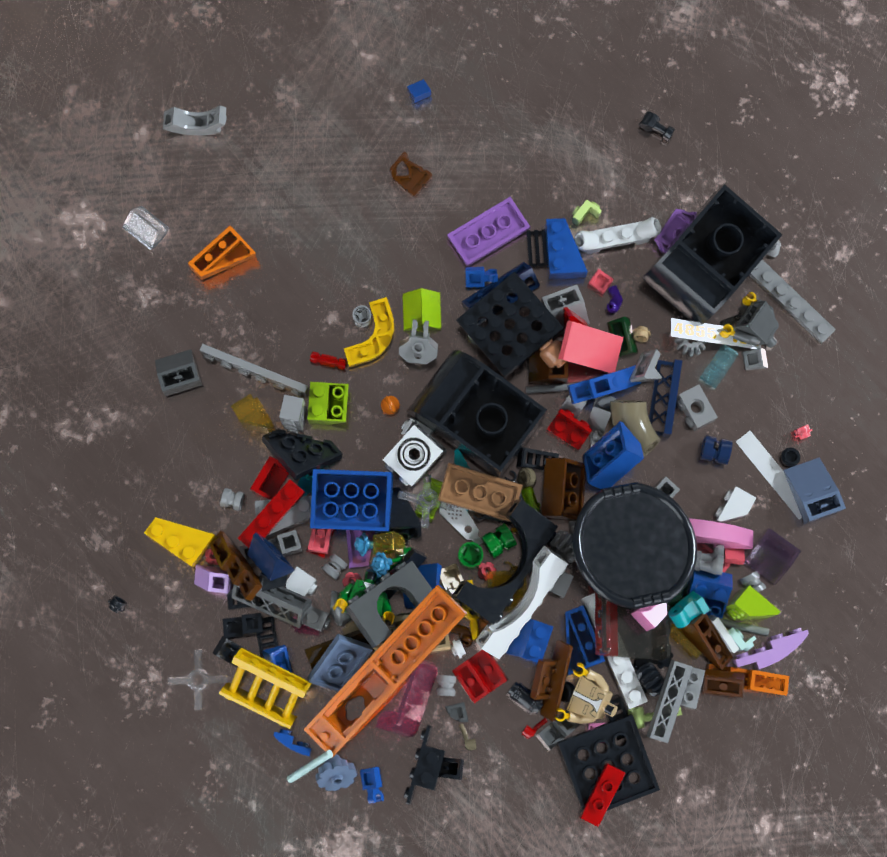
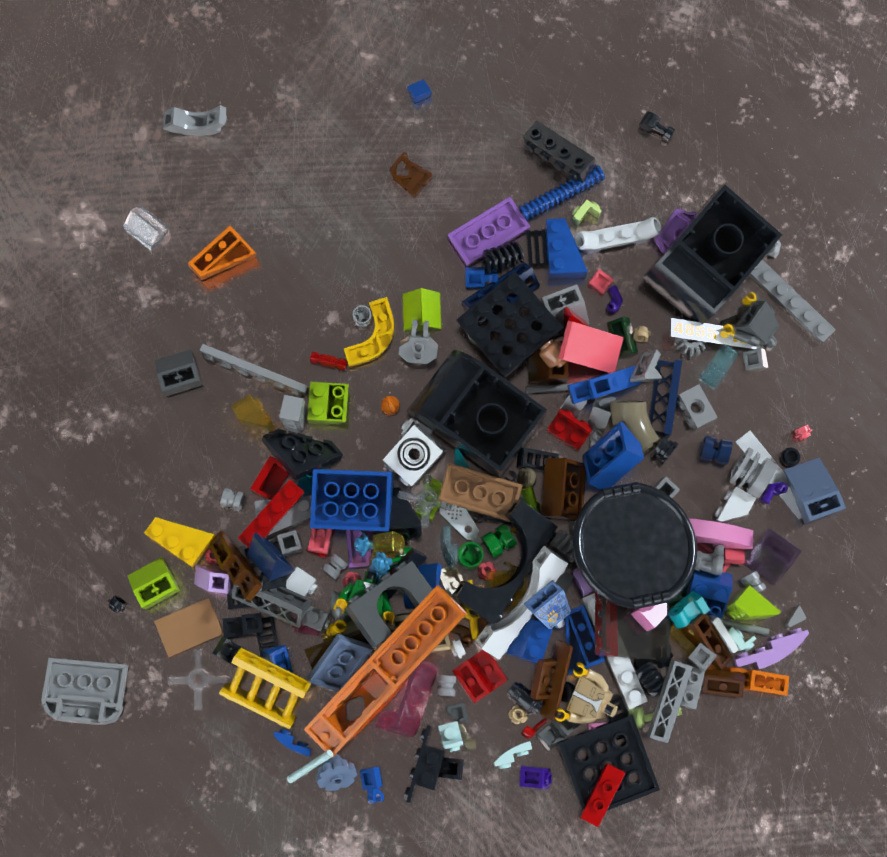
(84, 691): none -> light grey plate
(153, 583): none -> lime slope
(188, 627): none -> medium nougat tile
(334, 629): none -> yellow pin
(449, 550): none -> clear light blue slope
(450, 736): none -> light aqua bracket
(502, 256): none -> black piece
(507, 757): none -> light aqua slope
(514, 718): none -> tan plate
(535, 777): none -> dark purple bracket
(550, 605): none -> medium blue torso
(559, 152): none -> black brick
(559, 194): none -> blue piece
(580, 583): none -> lavender hair
(664, 449): none -> black wheel
(702, 657): none -> light grey tile
(753, 473): none -> light grey wheel
(773, 489): none -> dark purple arm
(795, 617): none -> light grey slope

